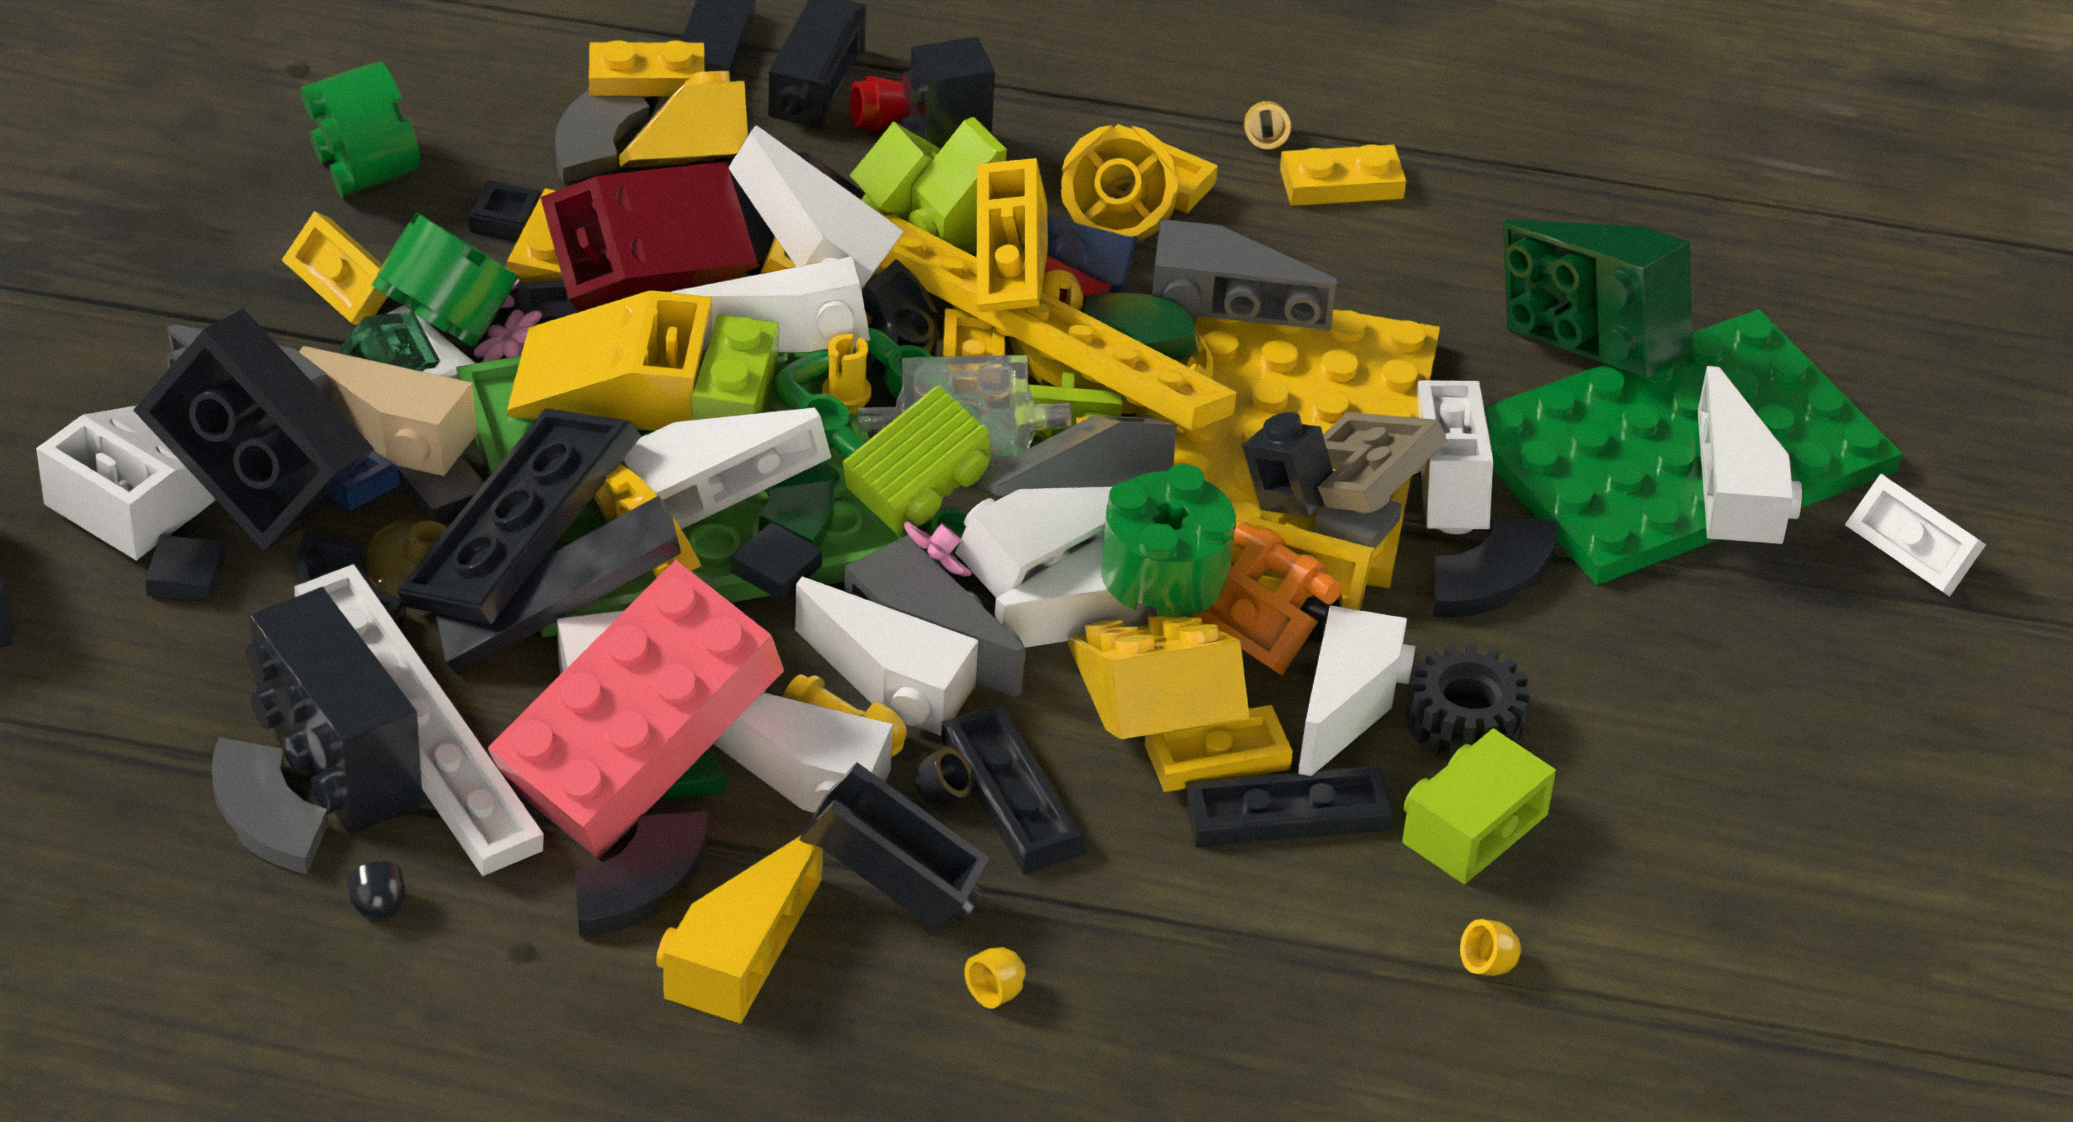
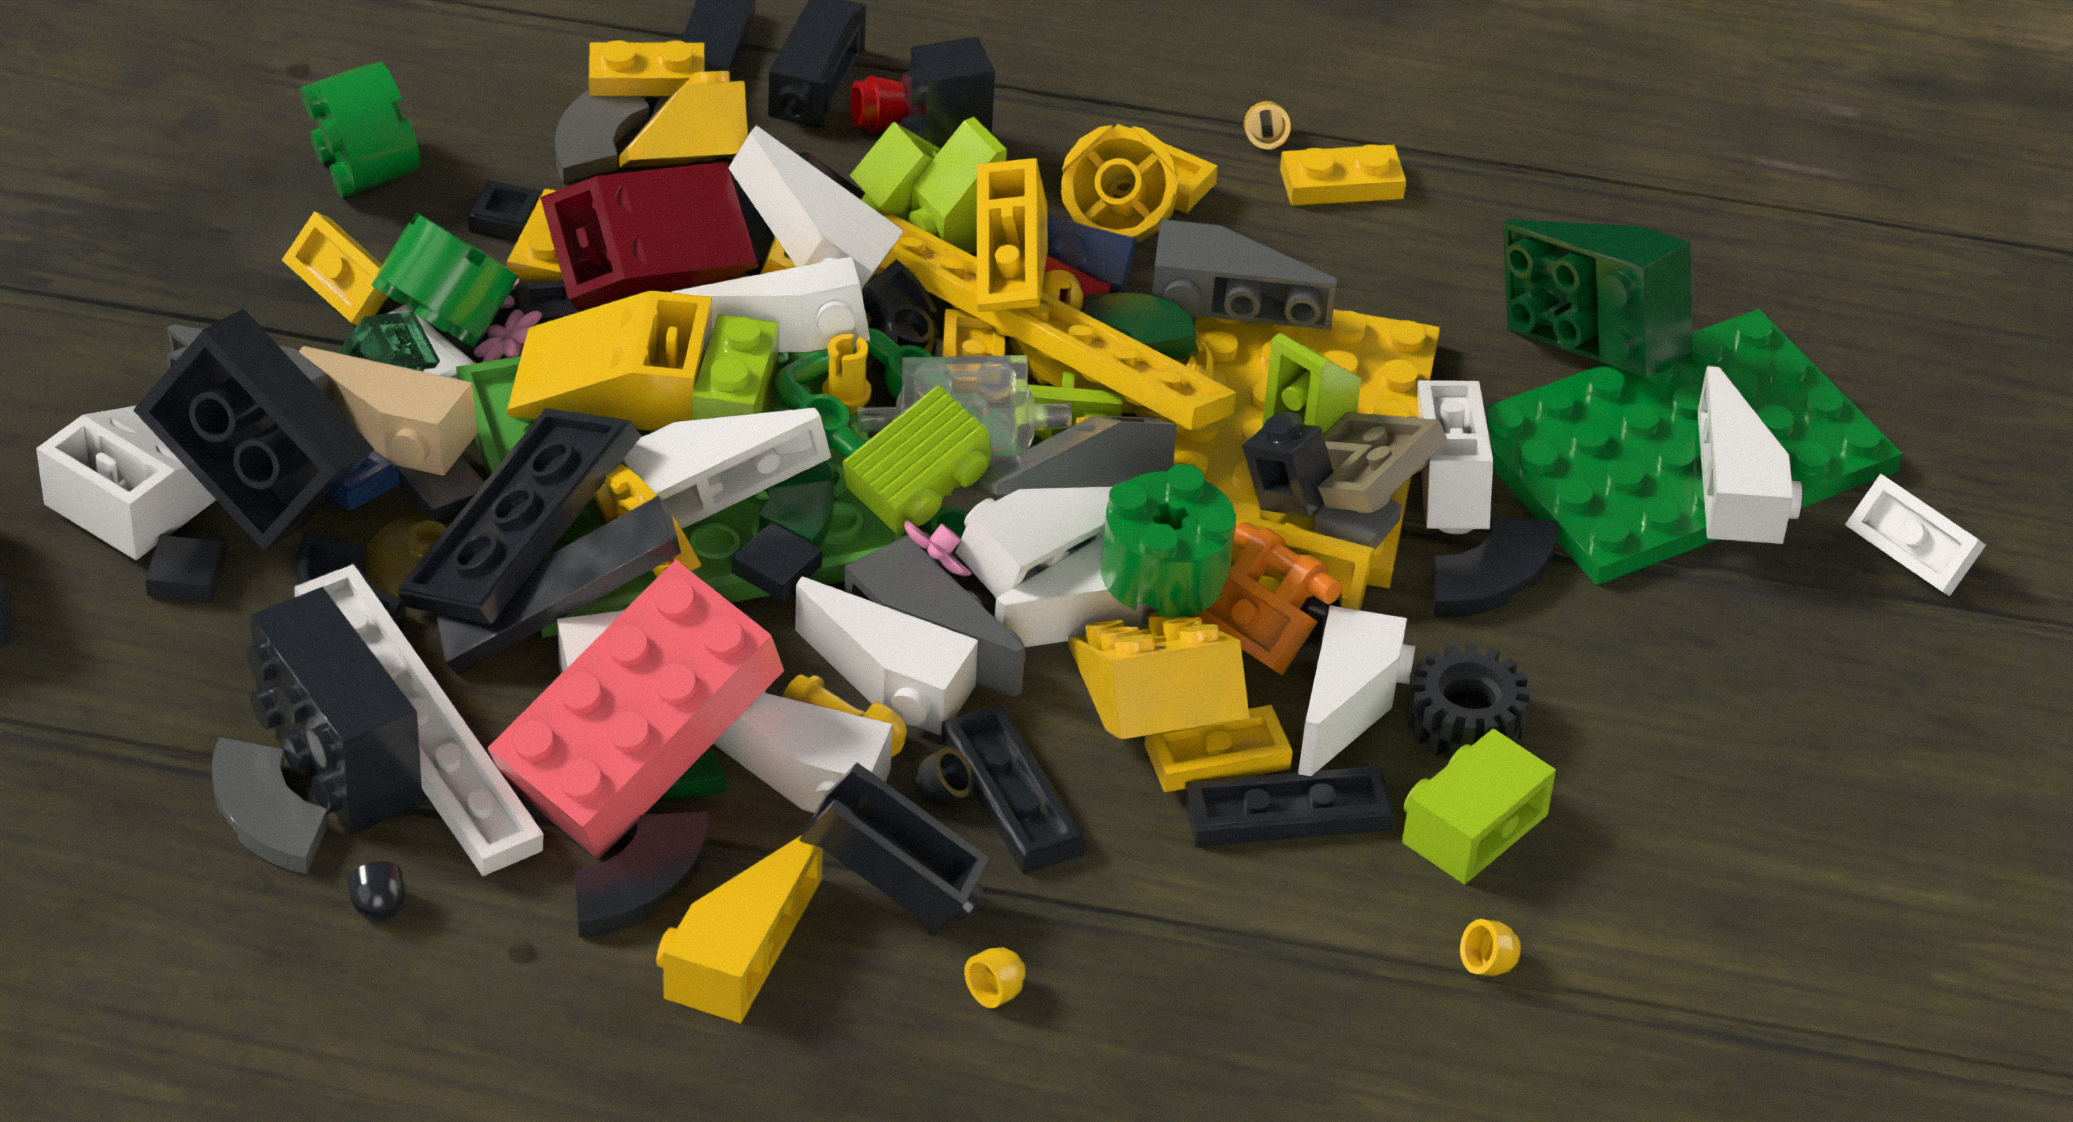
(1308, 385): none -> lime slope

